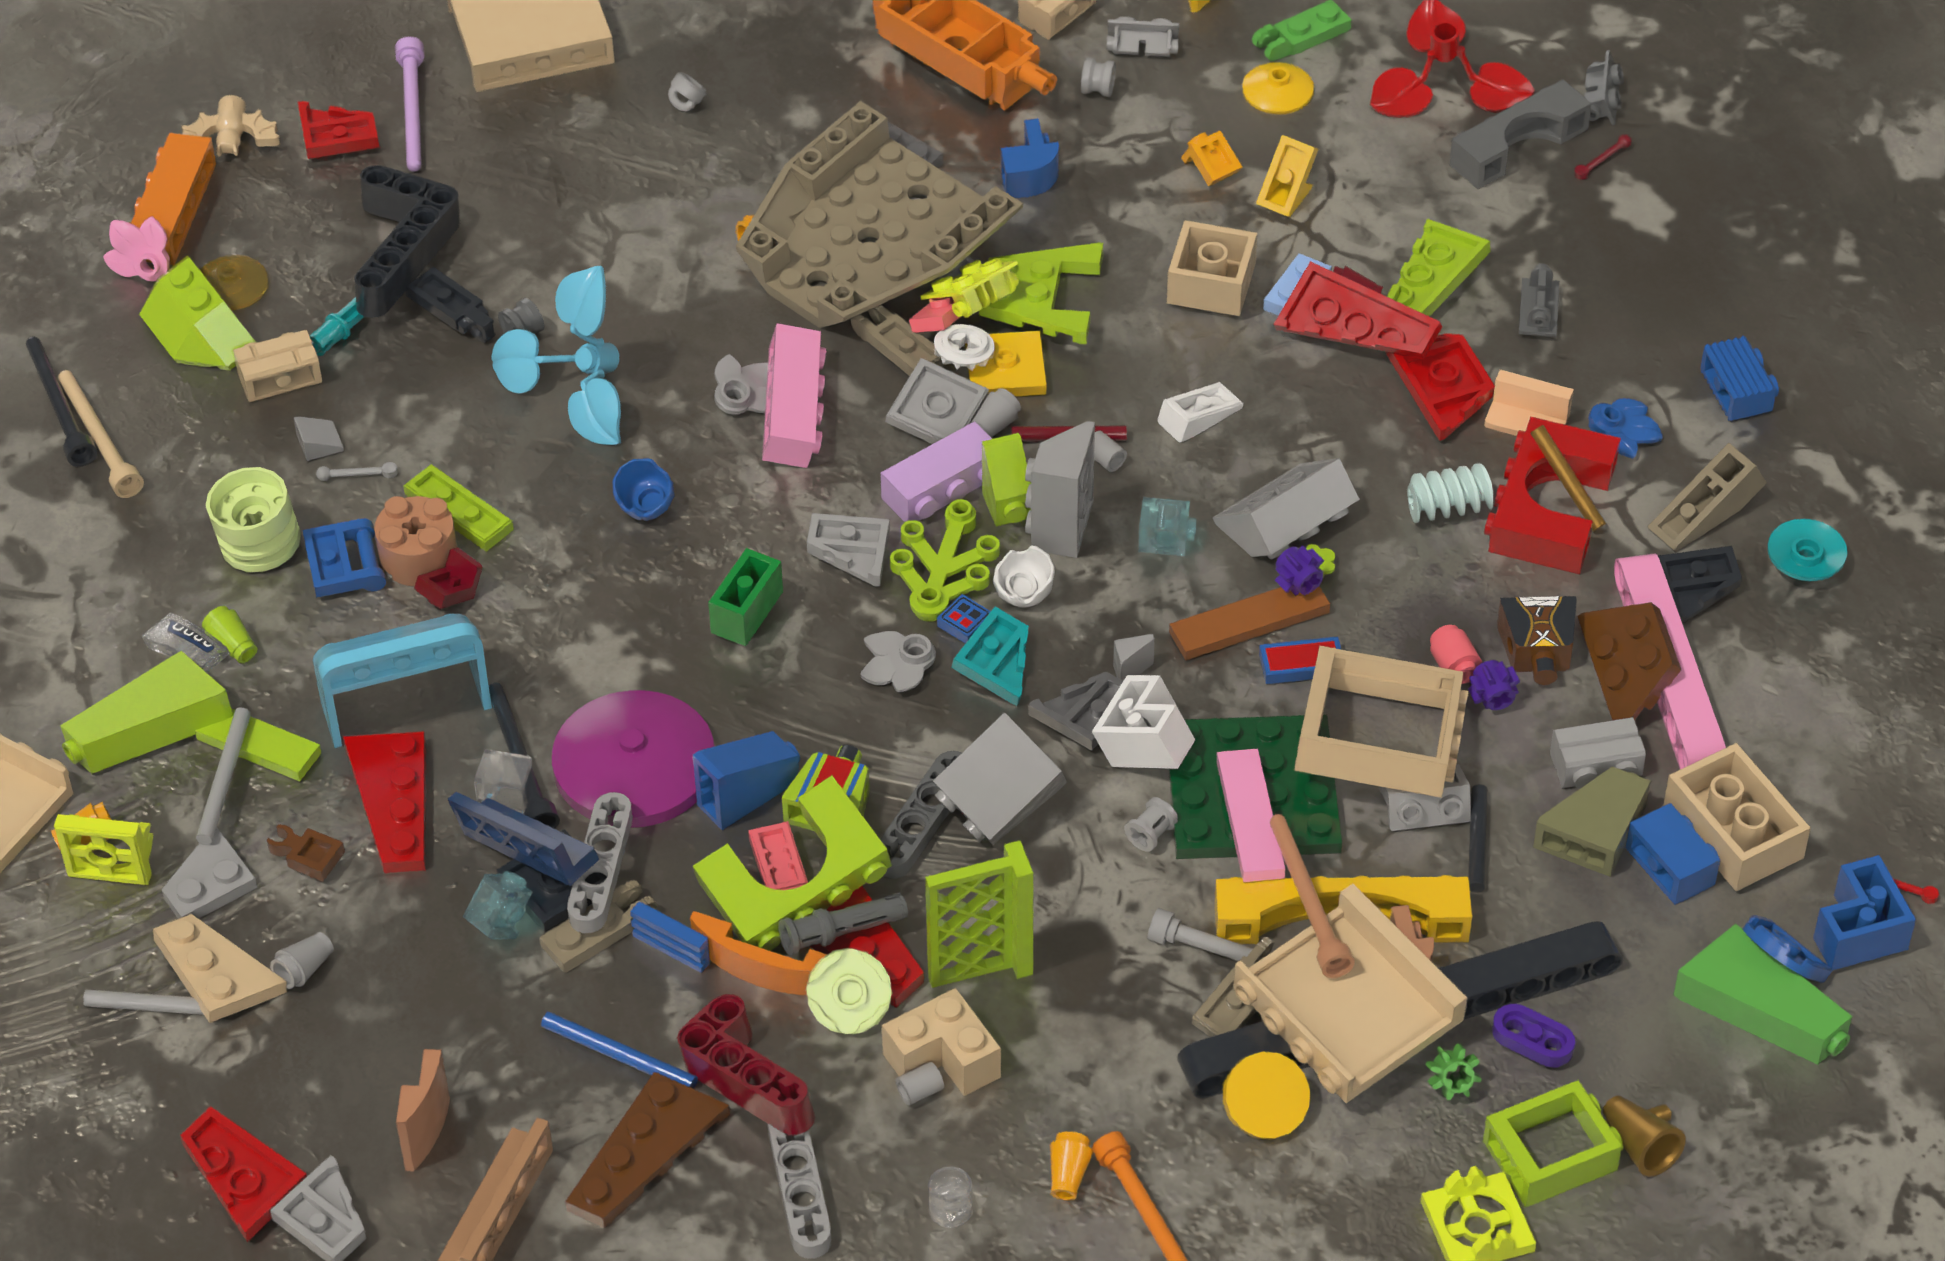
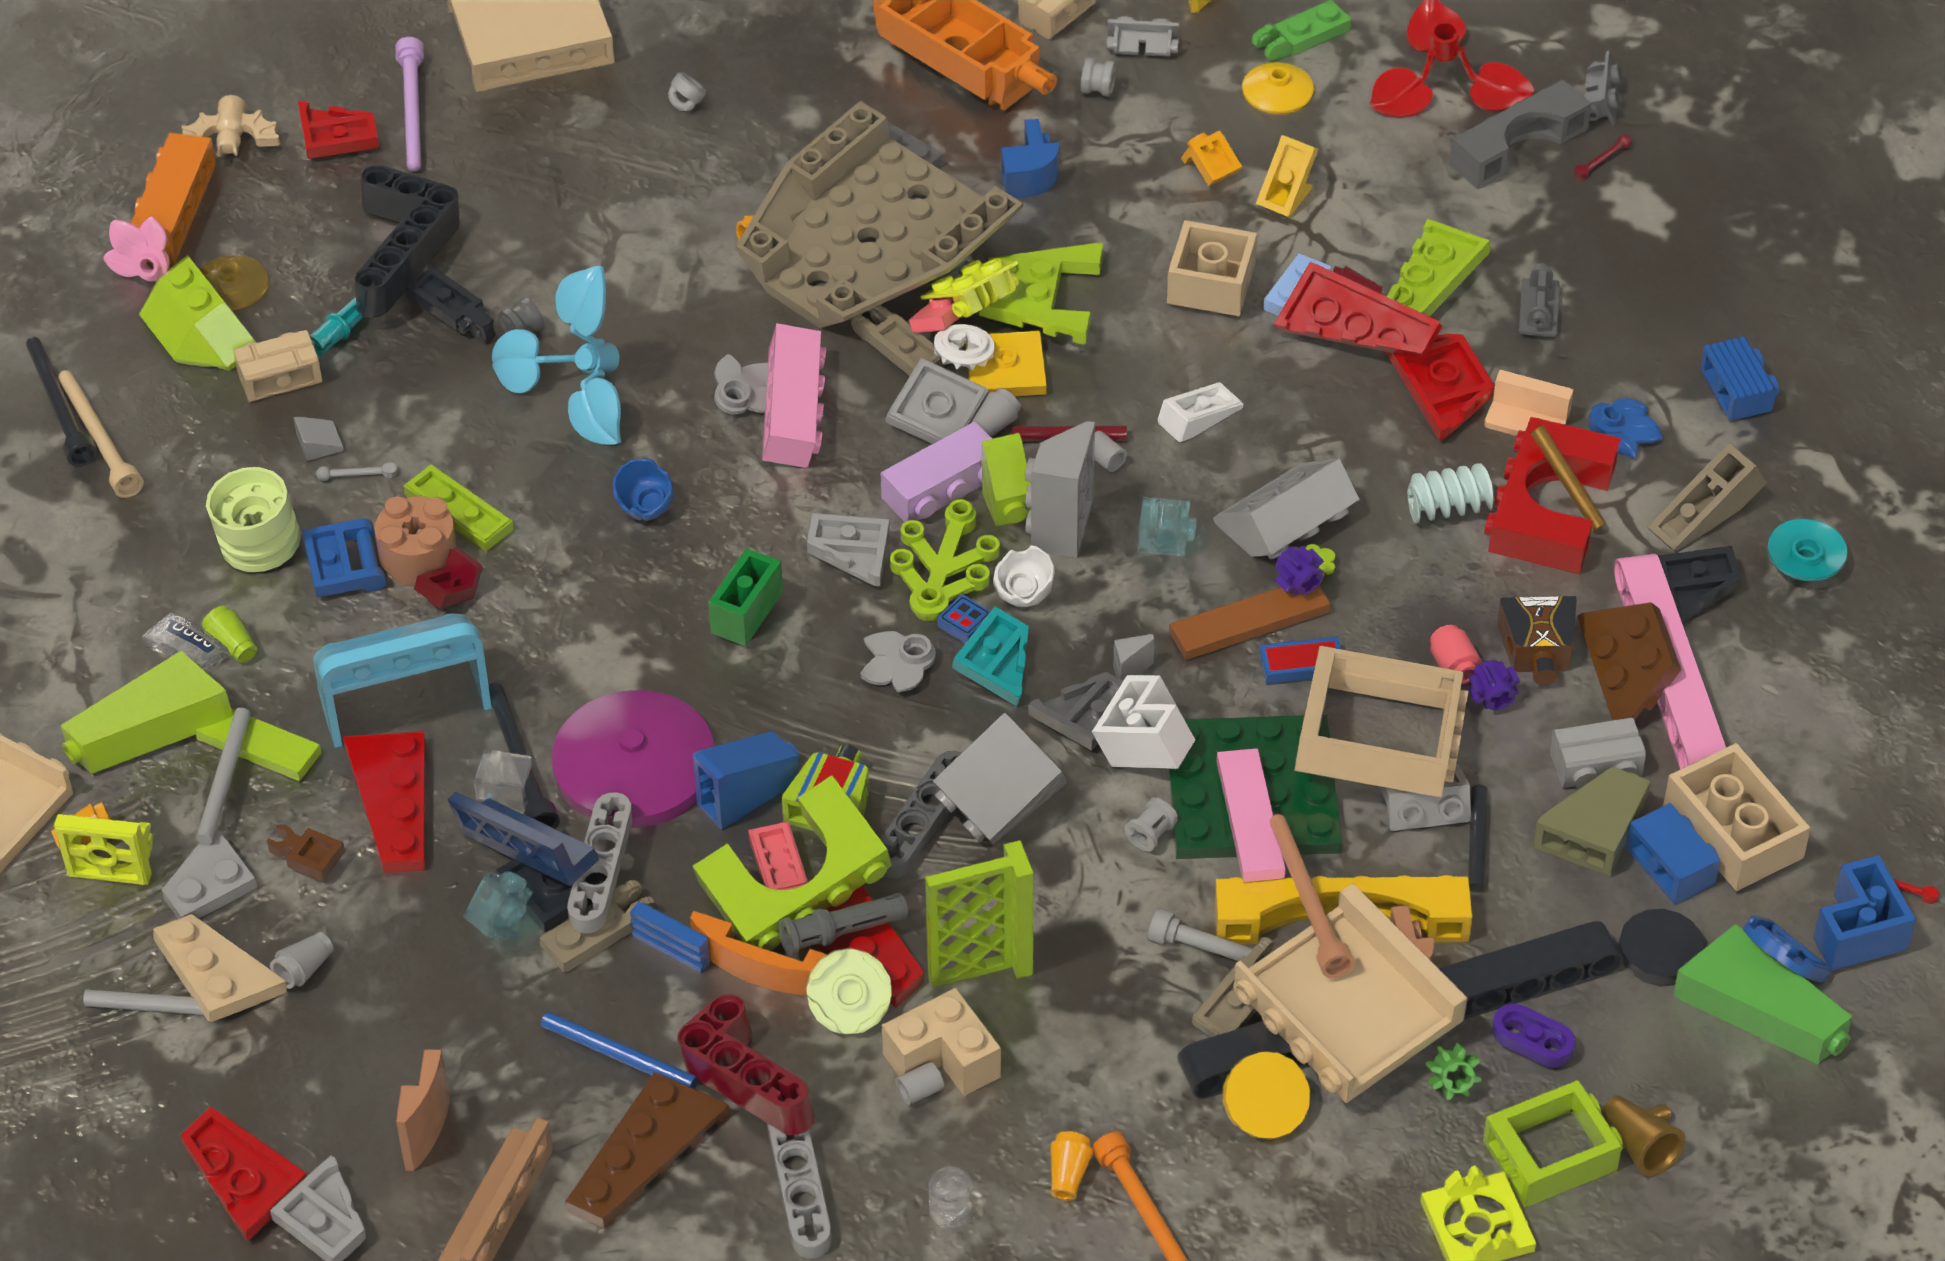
(1659, 944): none -> black tile

